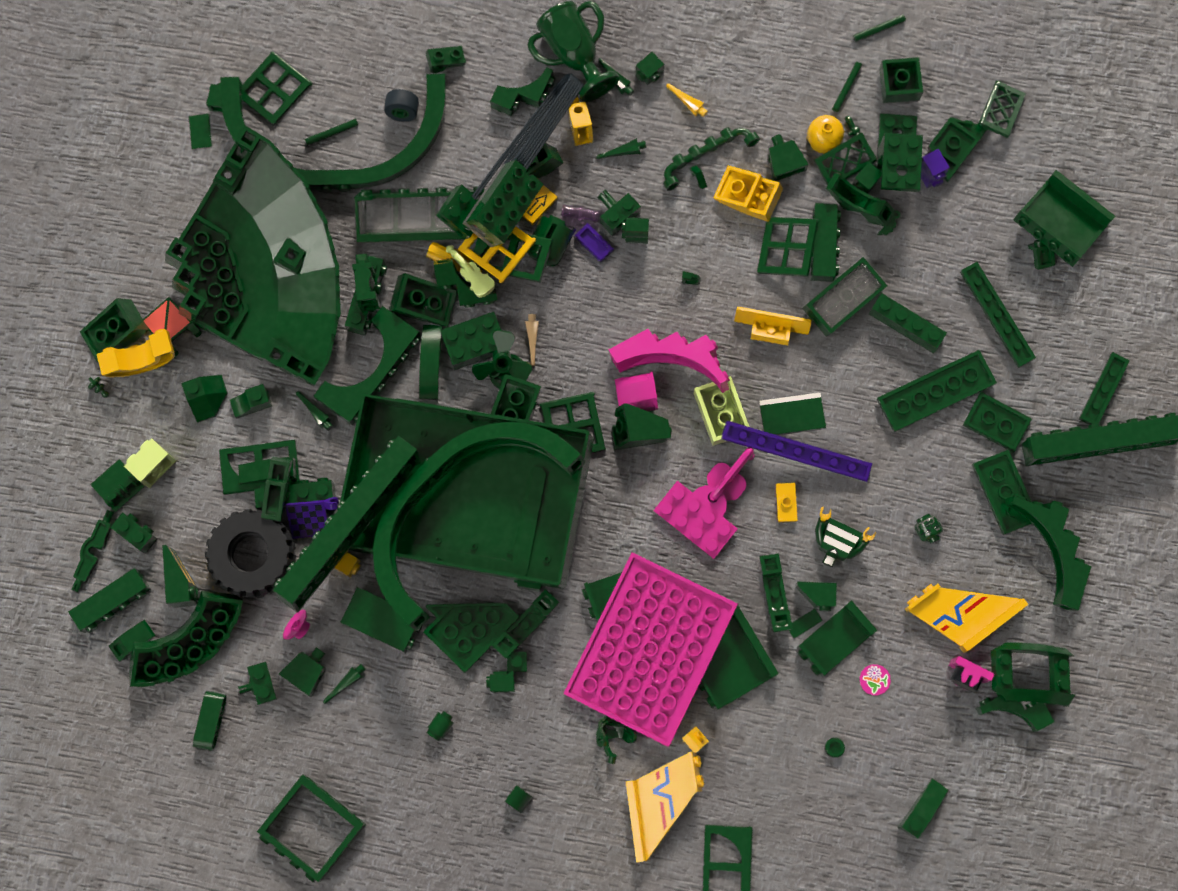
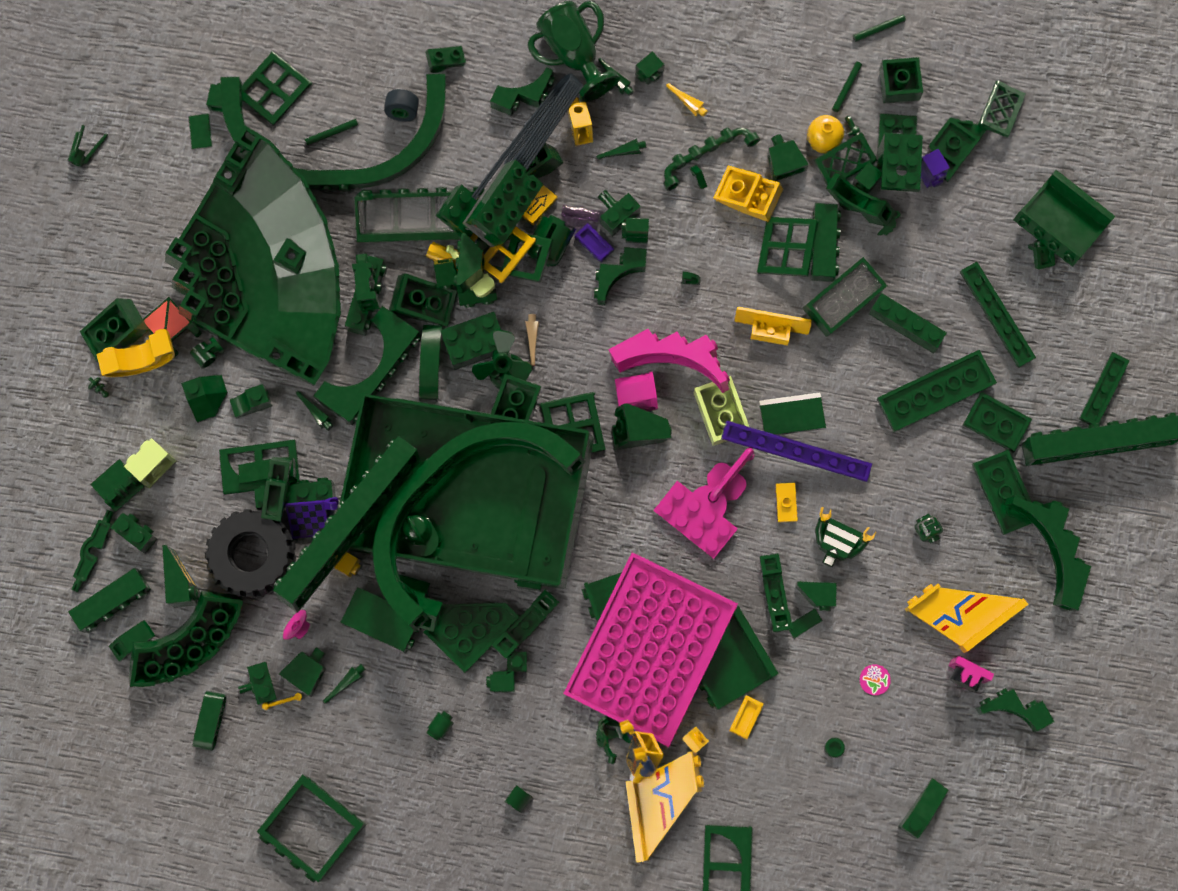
(76, 155): none -> dark green plant
(205, 354): none -> dark green piece
(297, 696): none -> yellow hinge
(418, 592): none -> dark green arch
(420, 534): none -> dark green piece
(469, 264): none -> dark green slope
(633, 262): none -> dark green arch
(643, 753): none -> torso
(746, 717): none -> yellow tile
(836, 639): dark green panel -> none
(1058, 674): dark green wedge -> none

